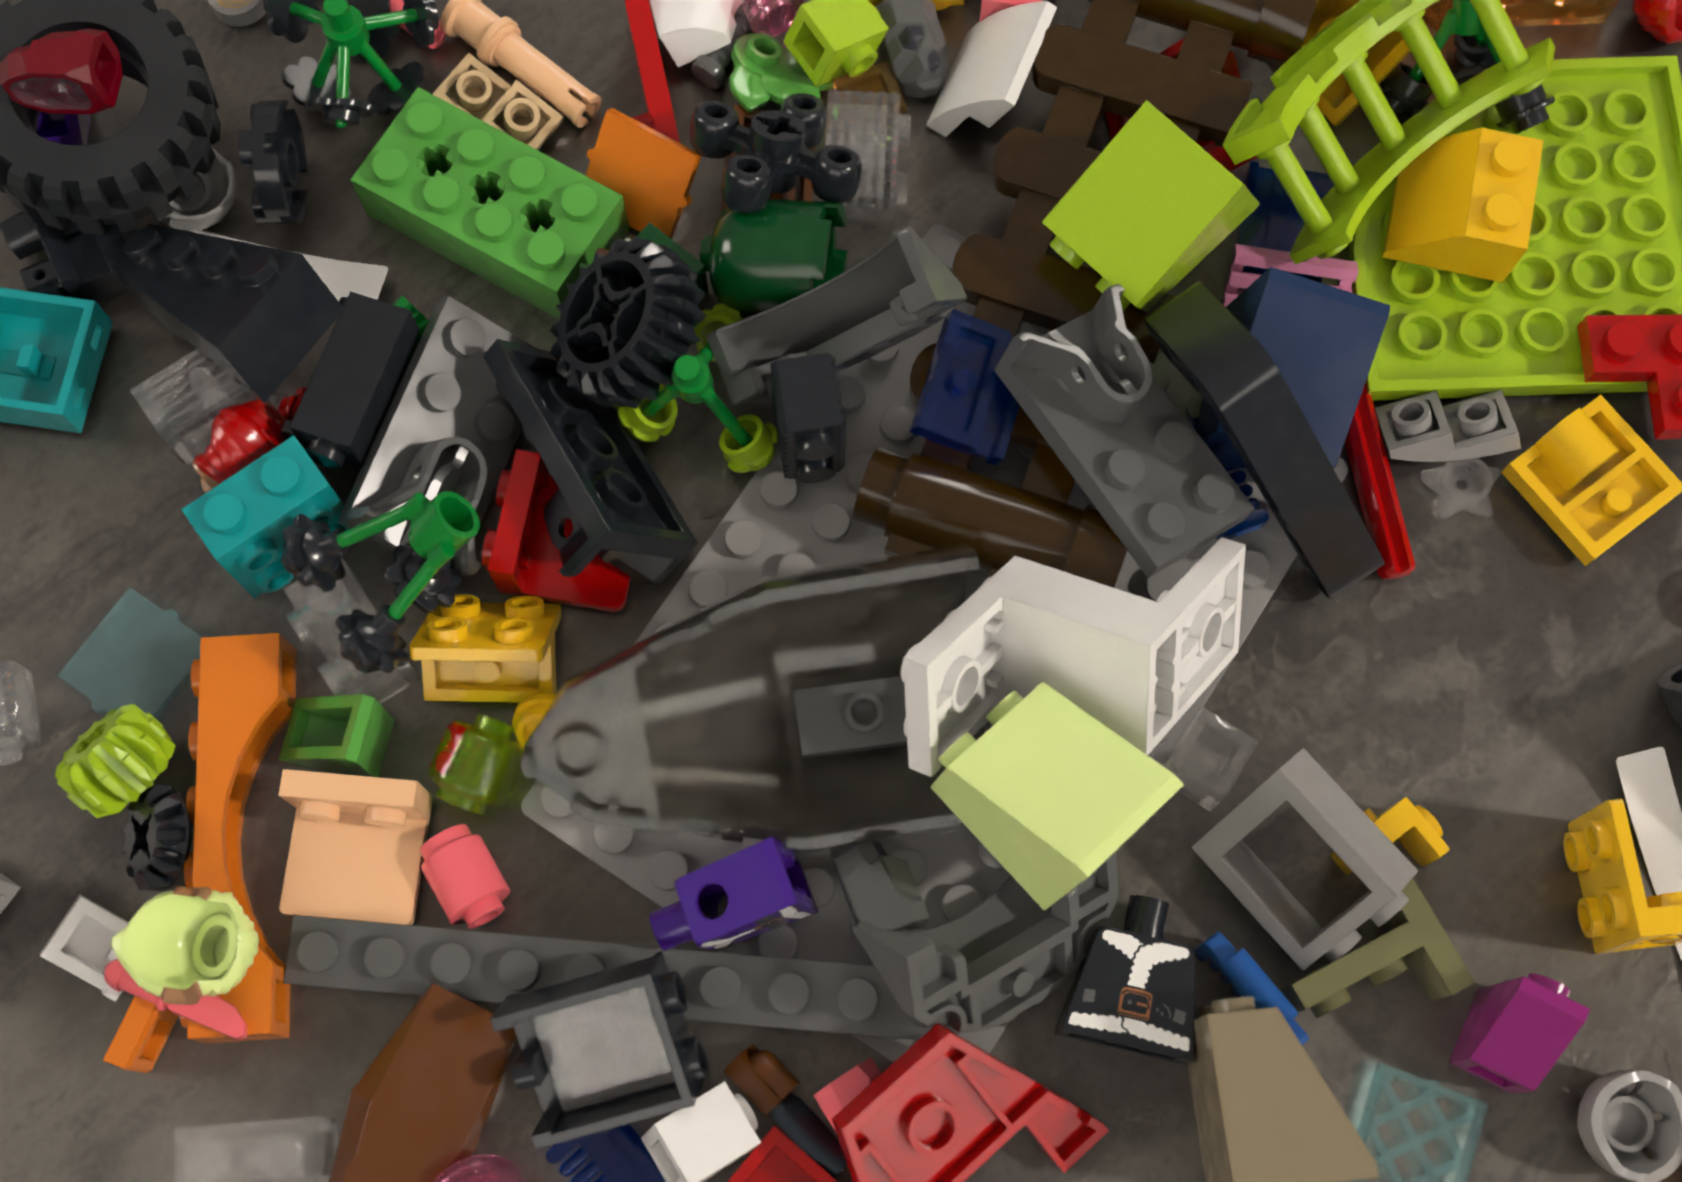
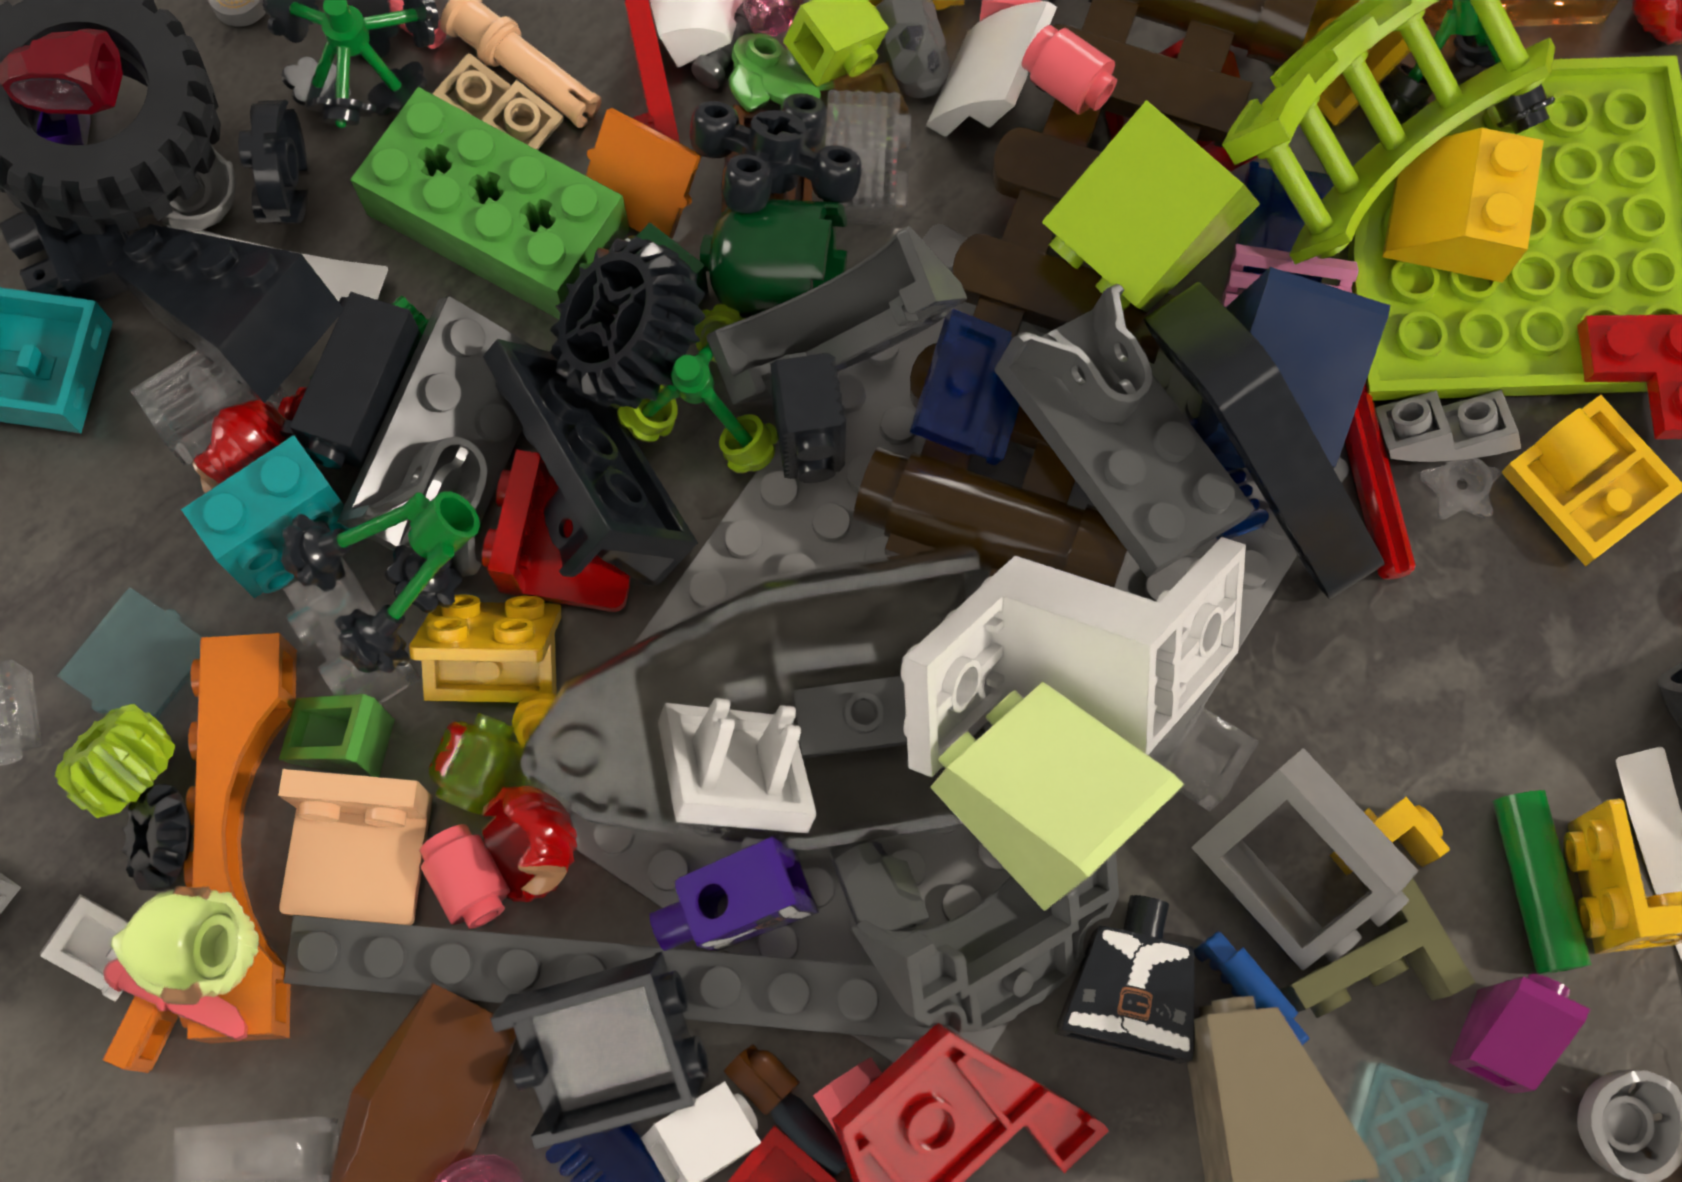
(529, 840): none -> red hair
(736, 767): none -> white plate
(1070, 69): none -> coral brick
(1541, 882): none -> green piece

